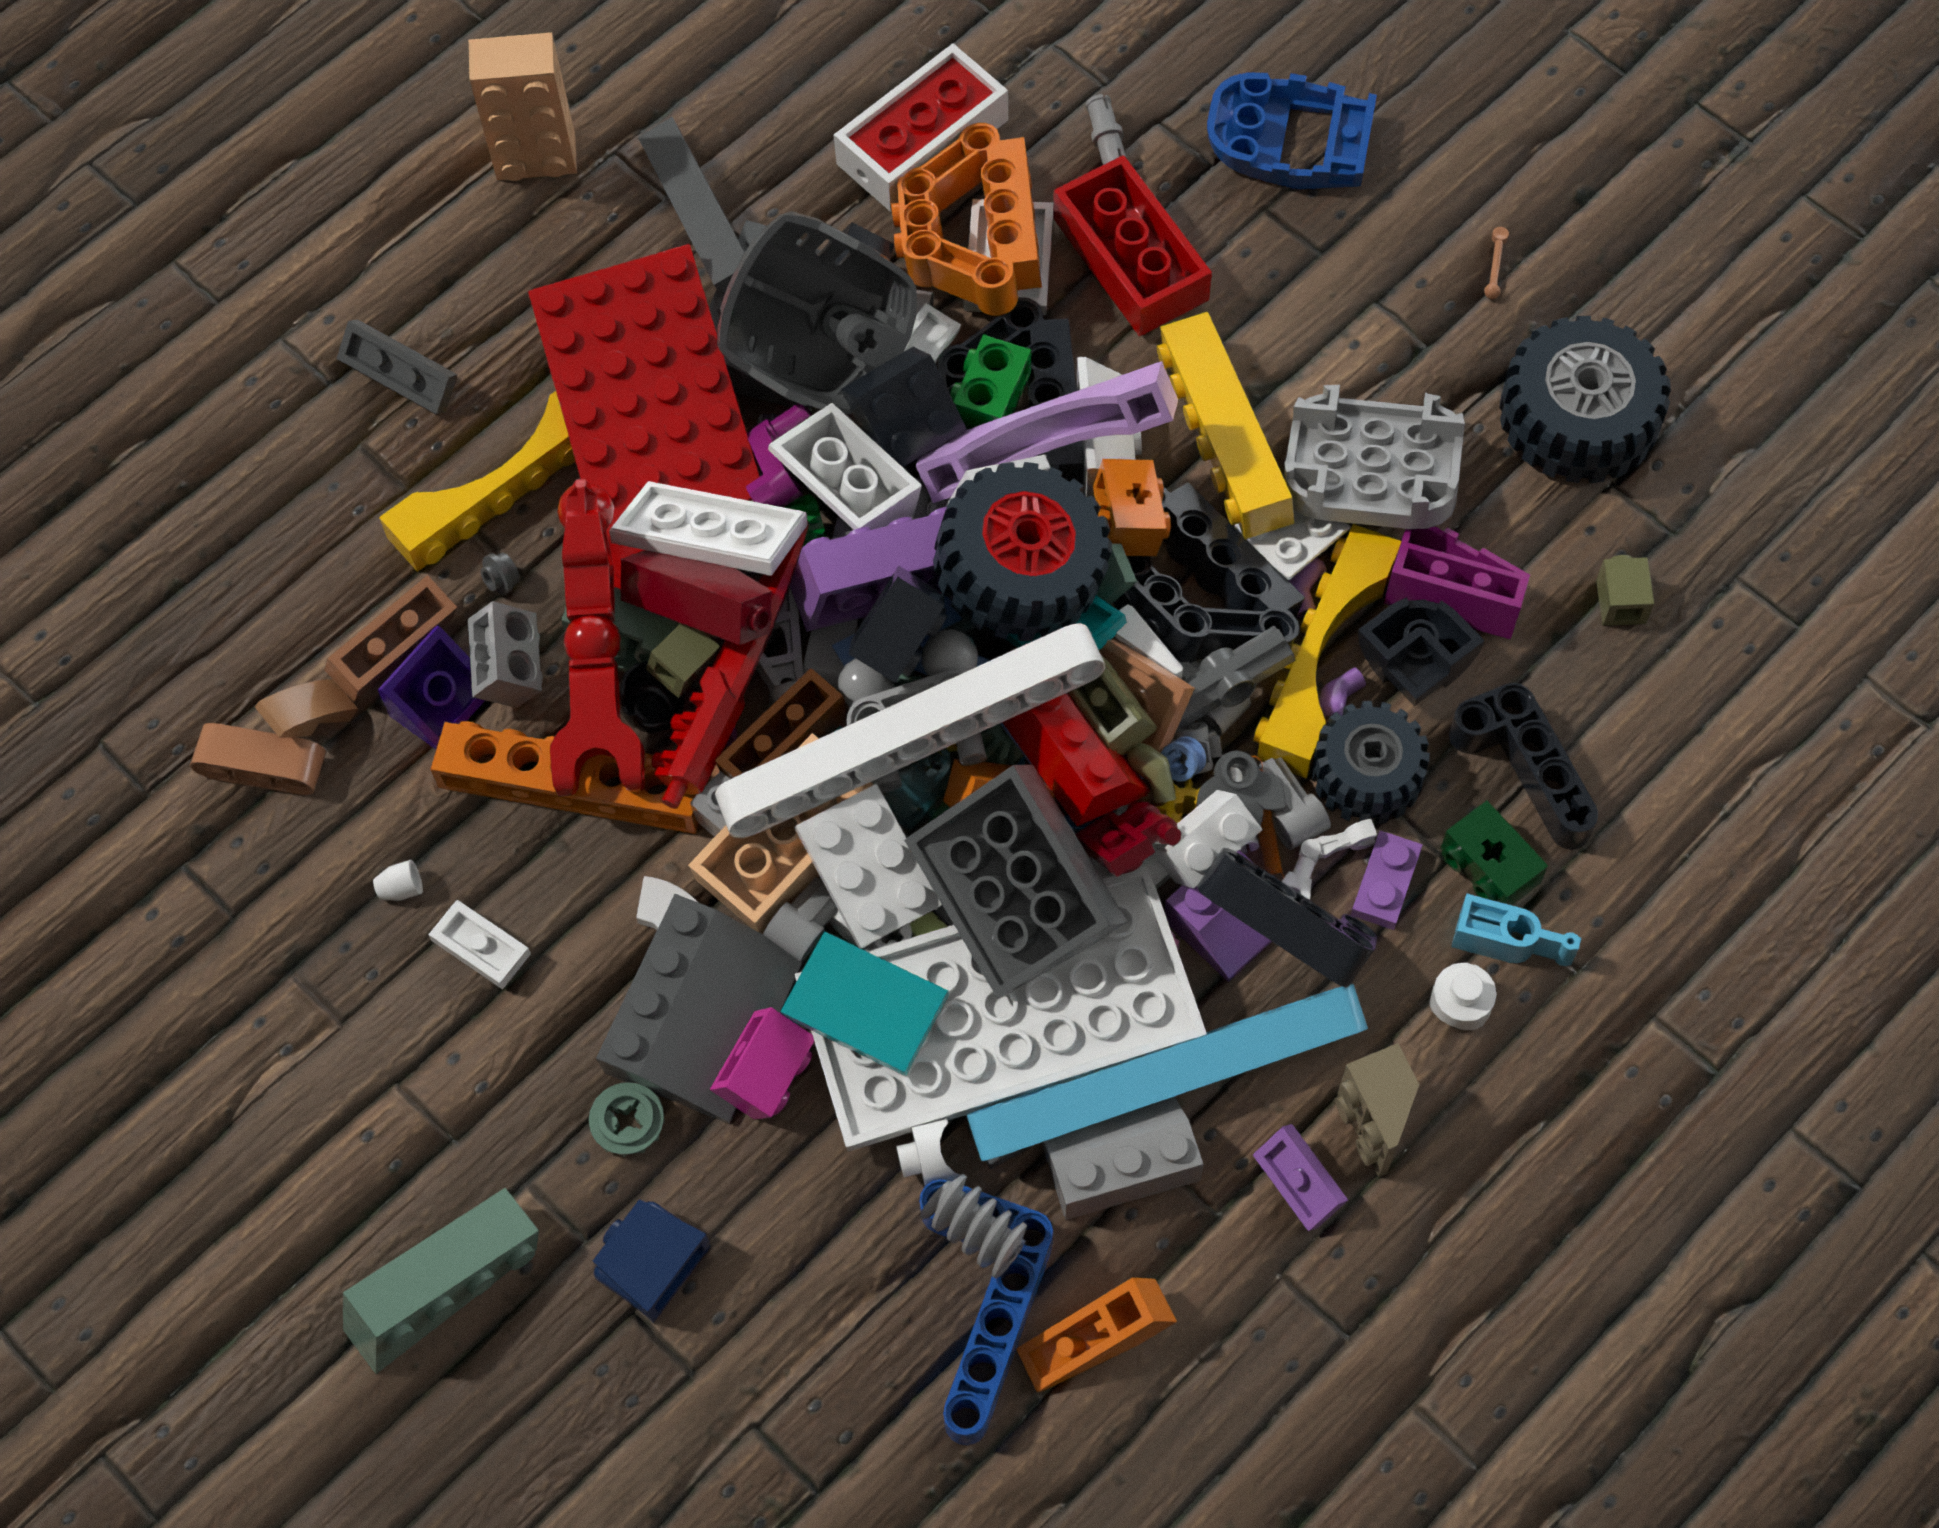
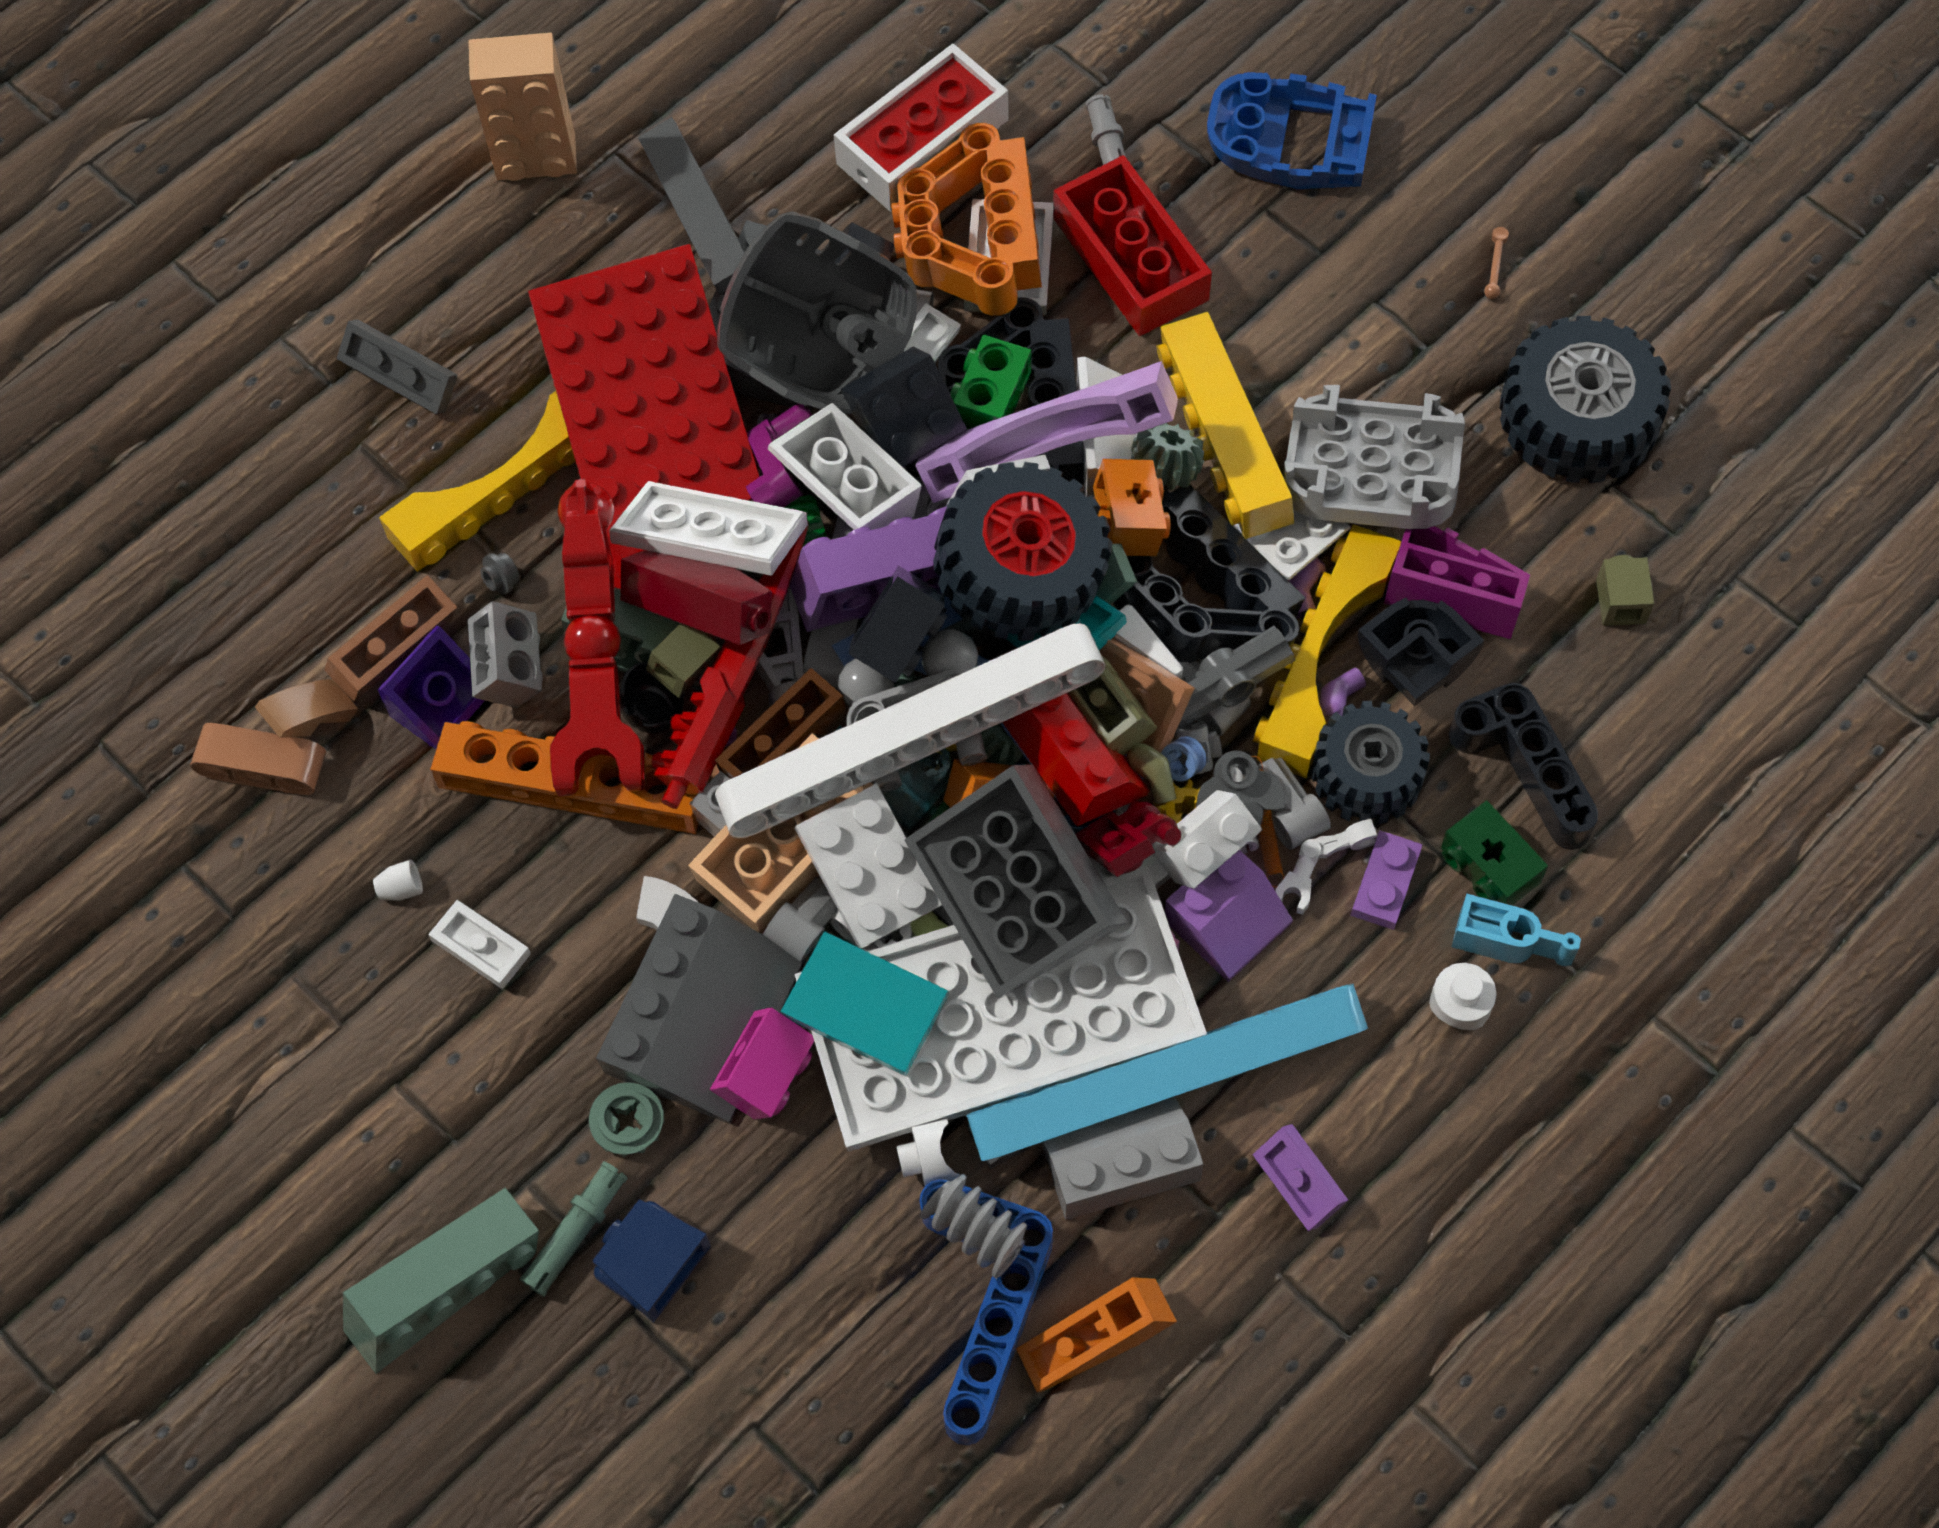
(575, 1226): none -> sand green pin
(1174, 452): none -> sand green gear
(1289, 919): black beam -> none
(1377, 1101): dark tan slope -> none

